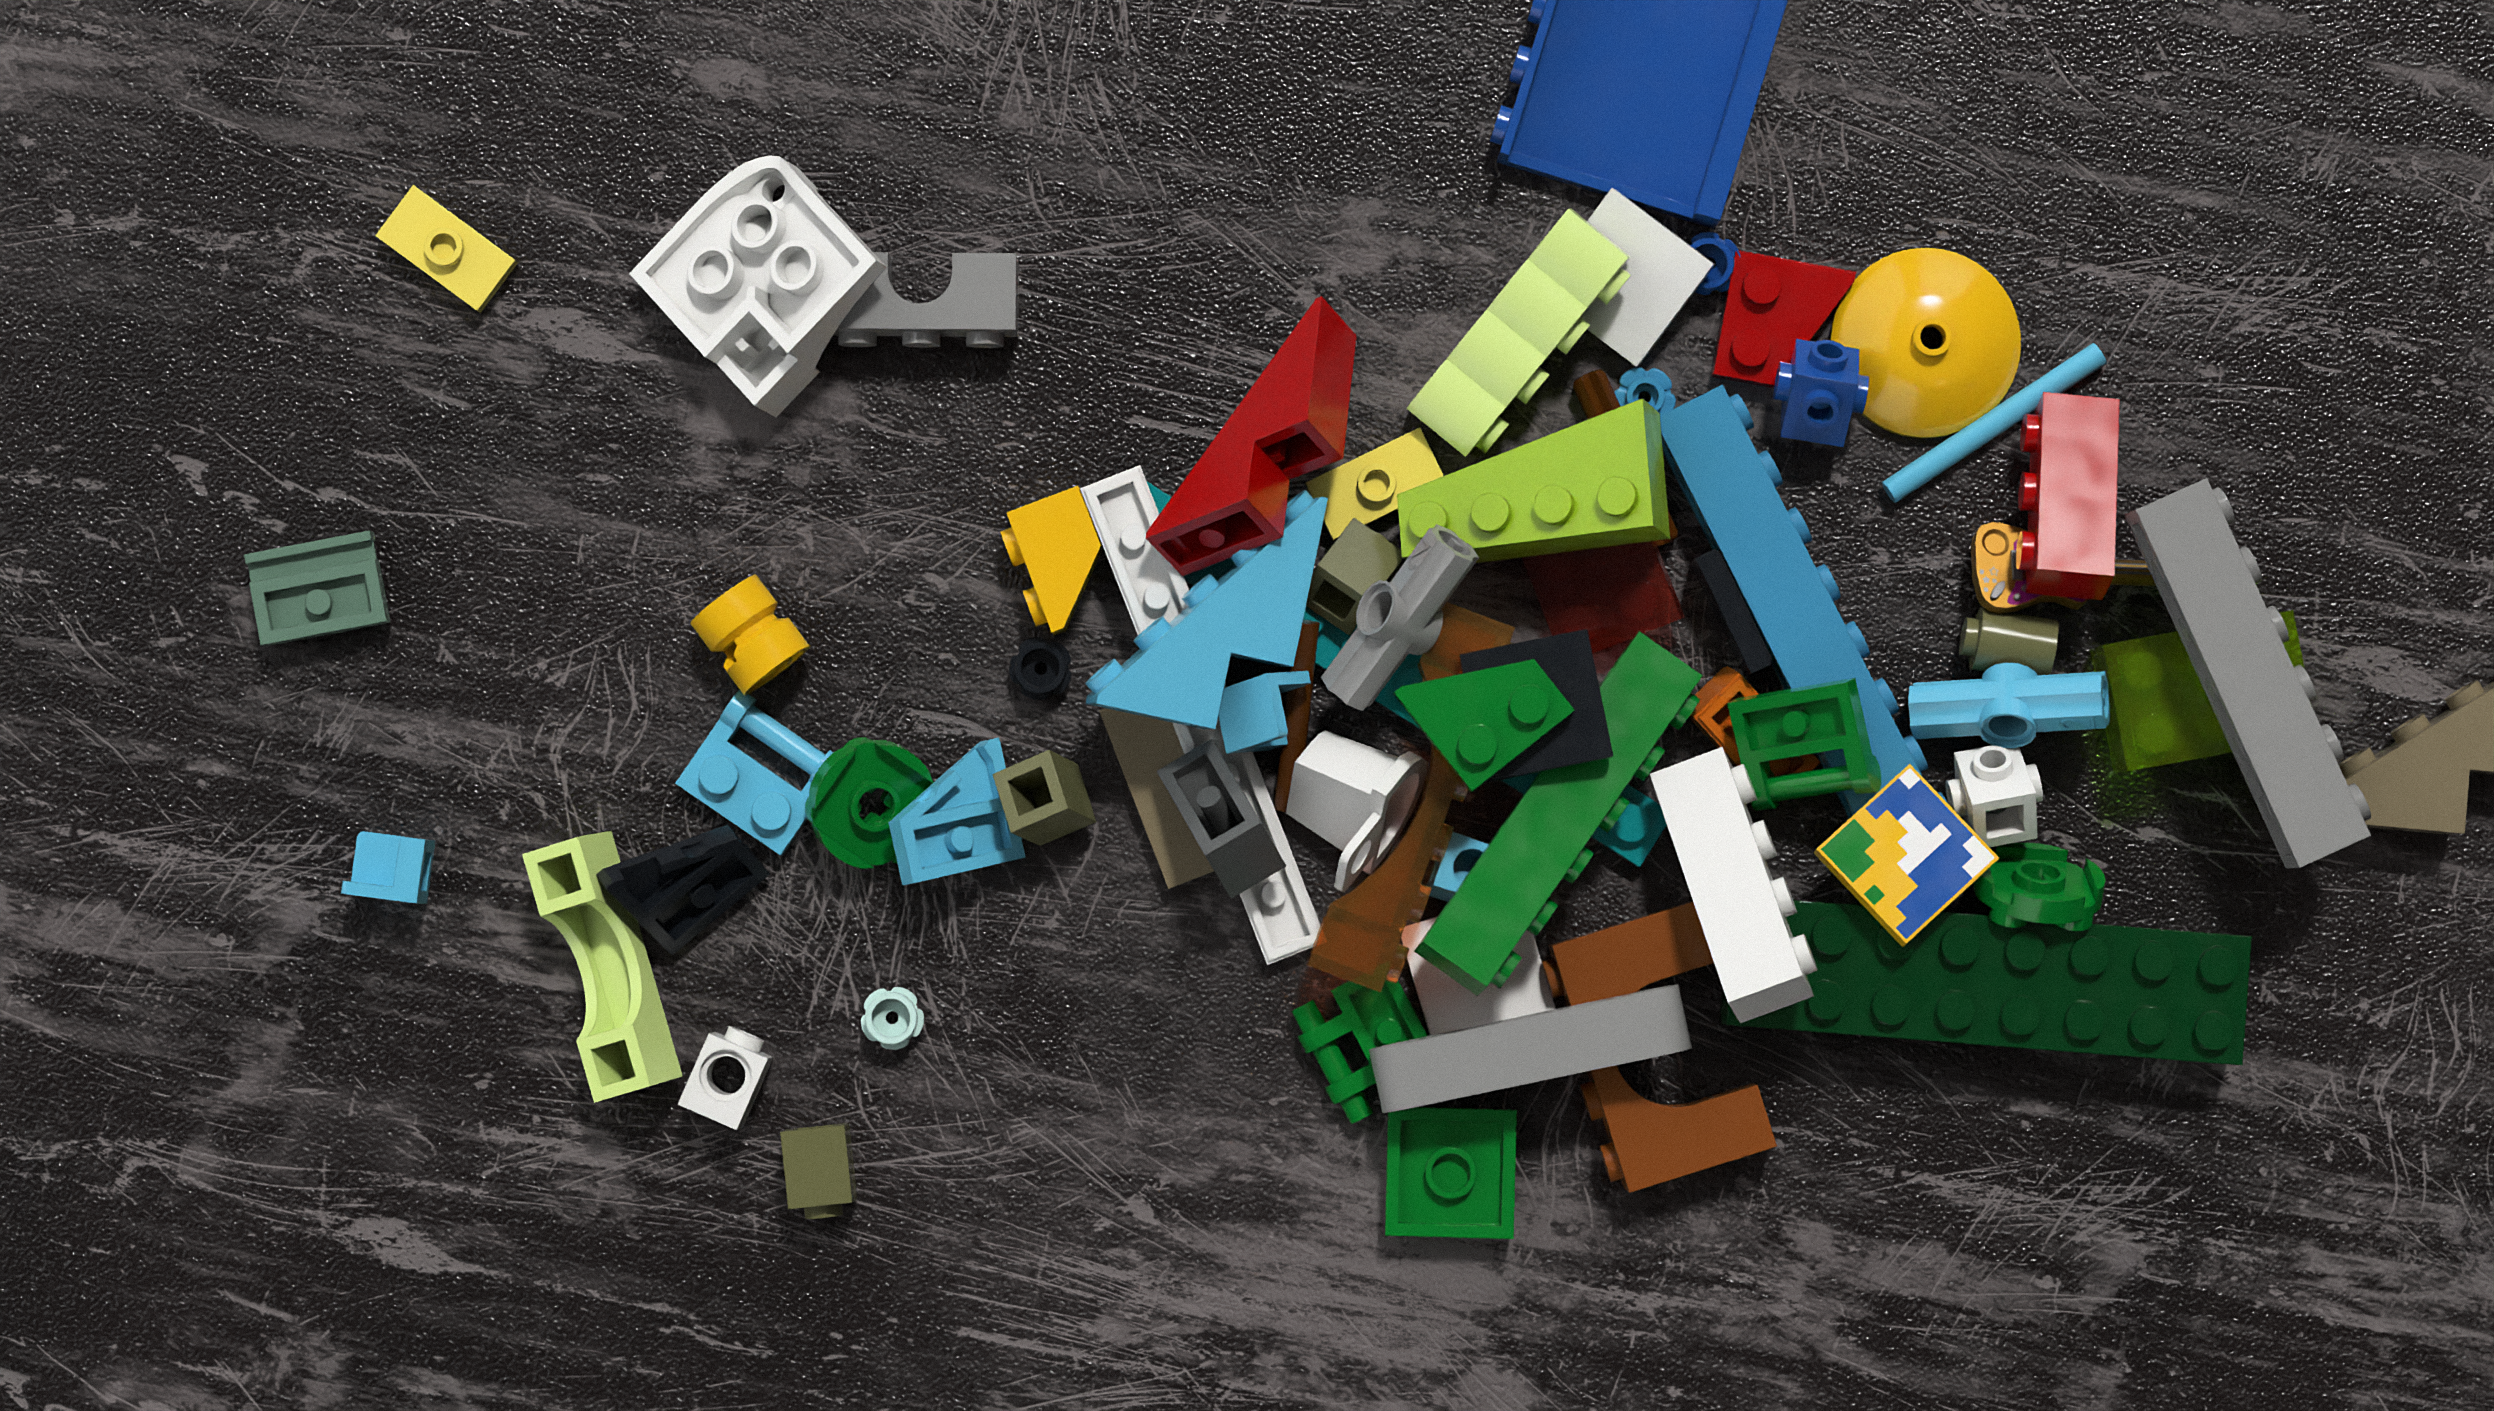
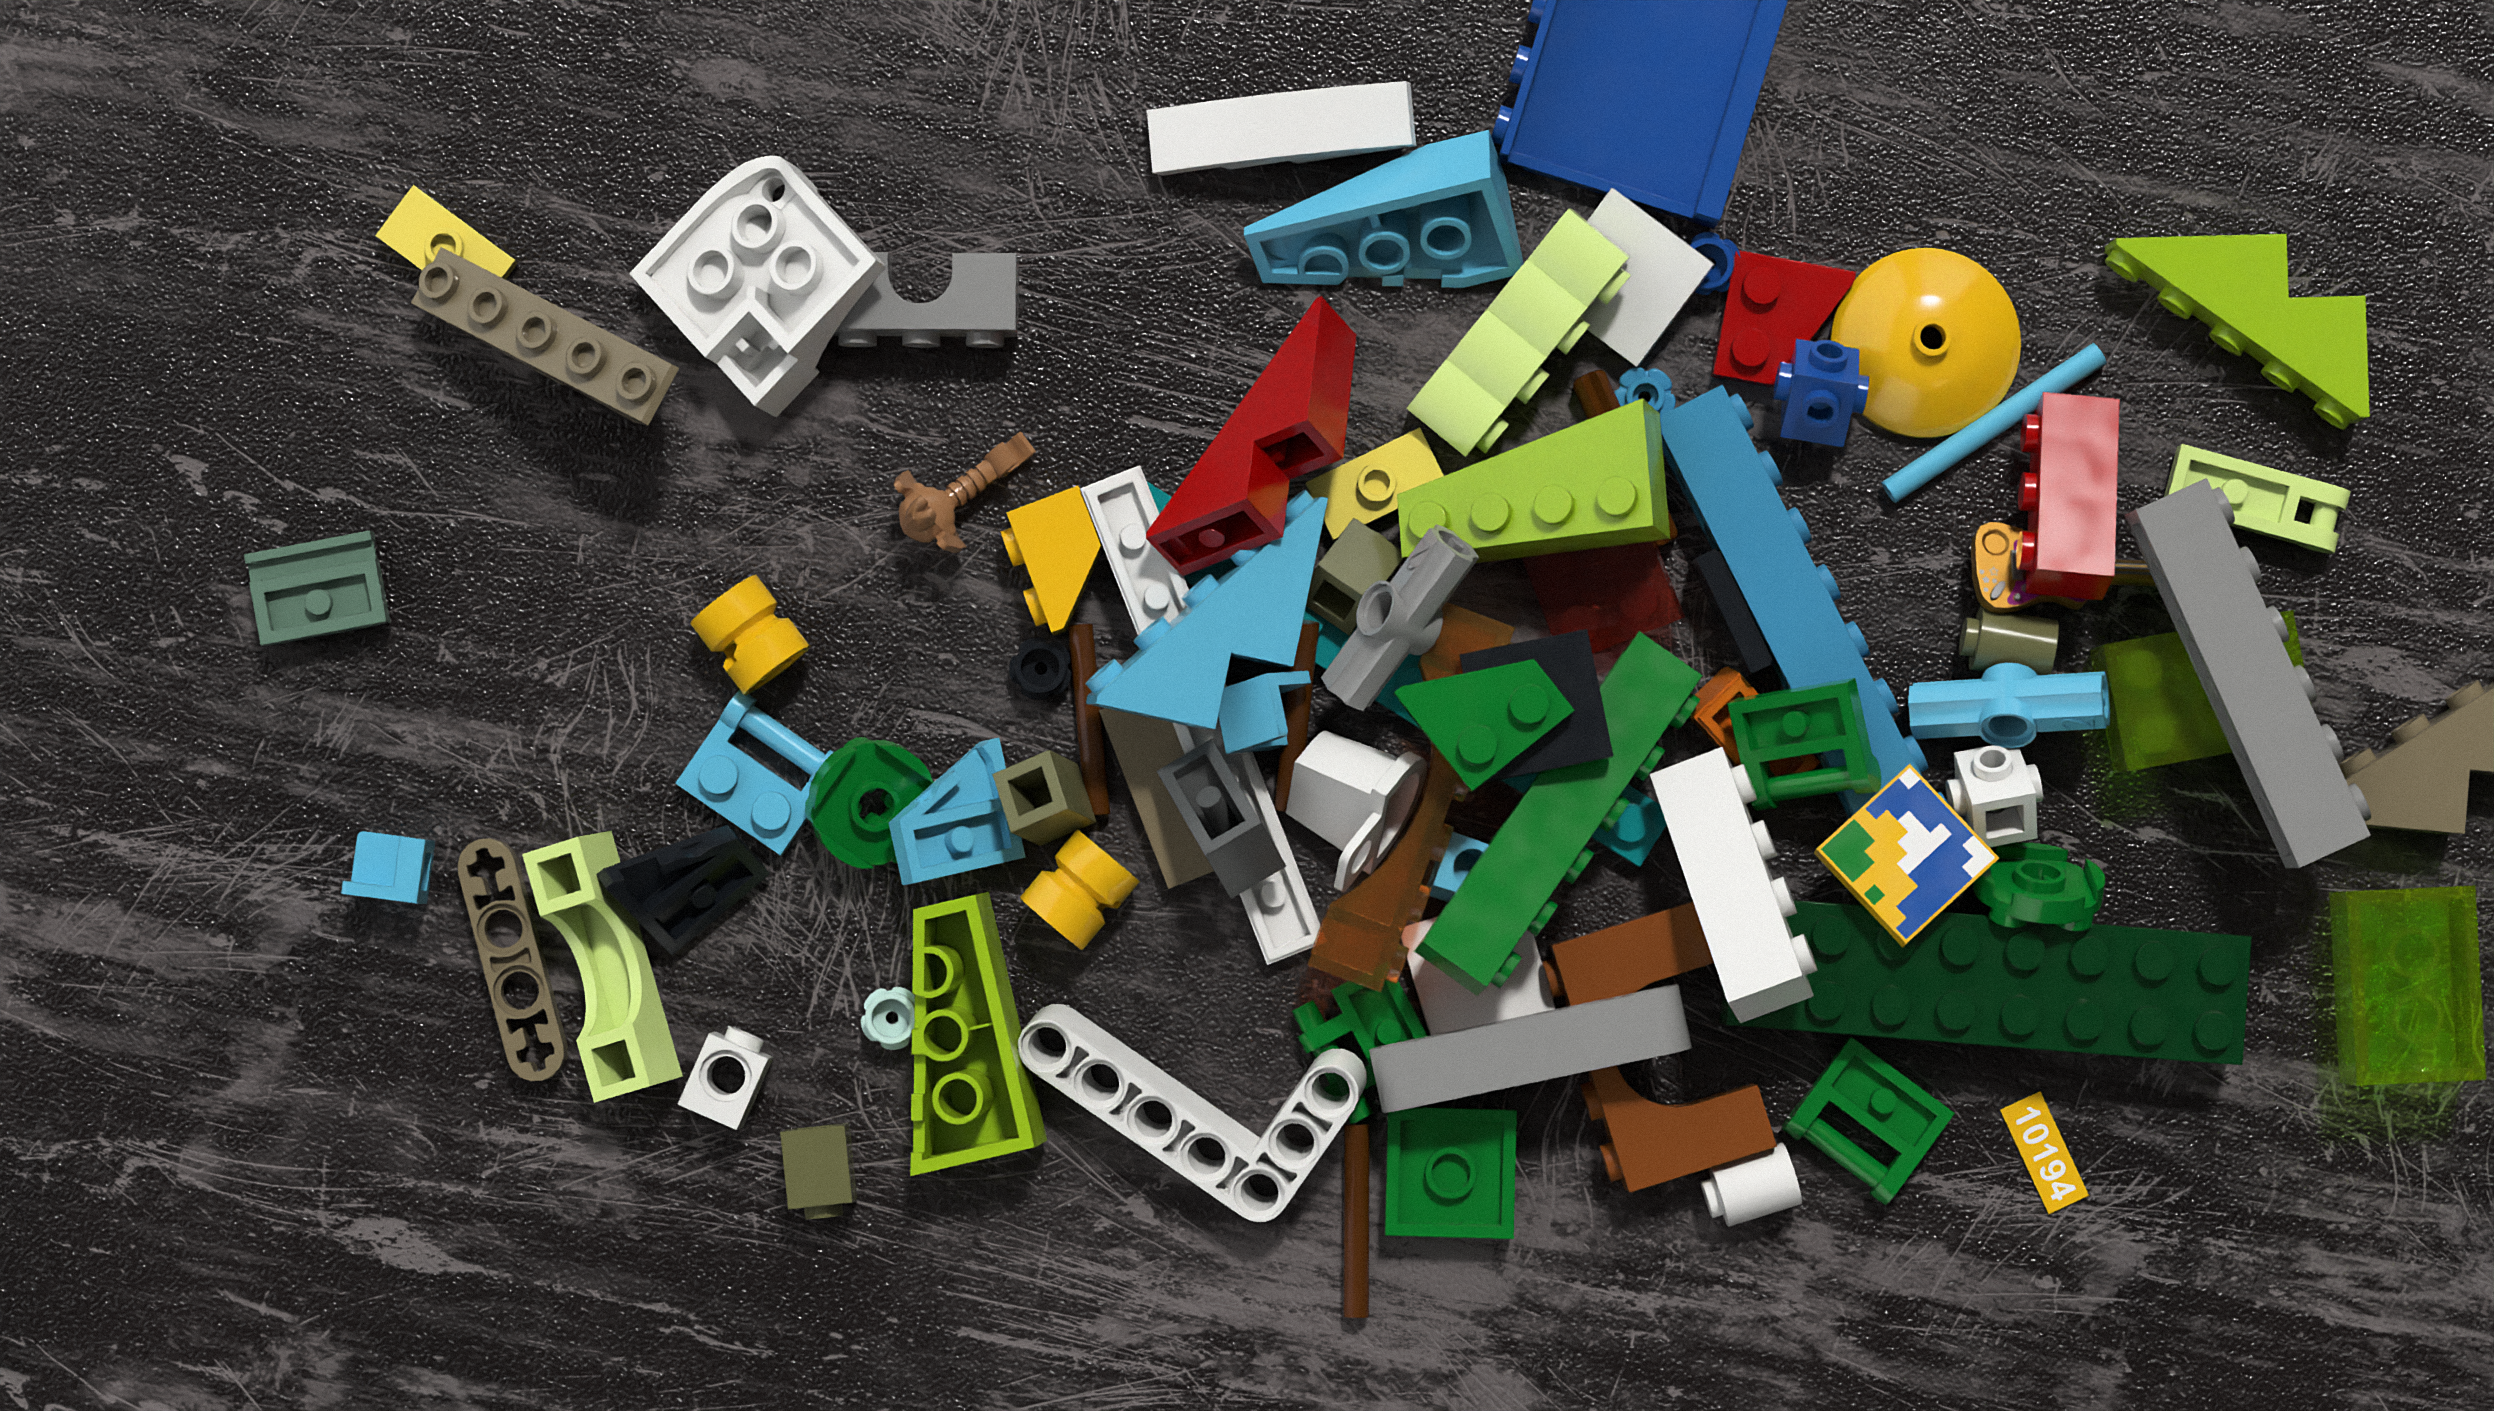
(502, 962): none -> dark tan beam
(544, 337): none -> dark tan slope
(929, 512): none -> medium nougat piece
(969, 1081): none -> lime wedge
(1079, 889): none -> yellow wheel
(1088, 718): none -> reddish brown bar
(1193, 1115): none -> white beam
(1281, 127): none -> white slope
(1356, 1220): none -> reddish brown bar
(1415, 217): none -> medium azure wedge
(1752, 1186): none -> white brick
(1881, 1103): none -> green plate
(2044, 1152): none -> yellow sticker
(2244, 296): none -> lime slope
(2264, 497): none -> yellowish green plate
(2407, 985): none -> clear neon green brick

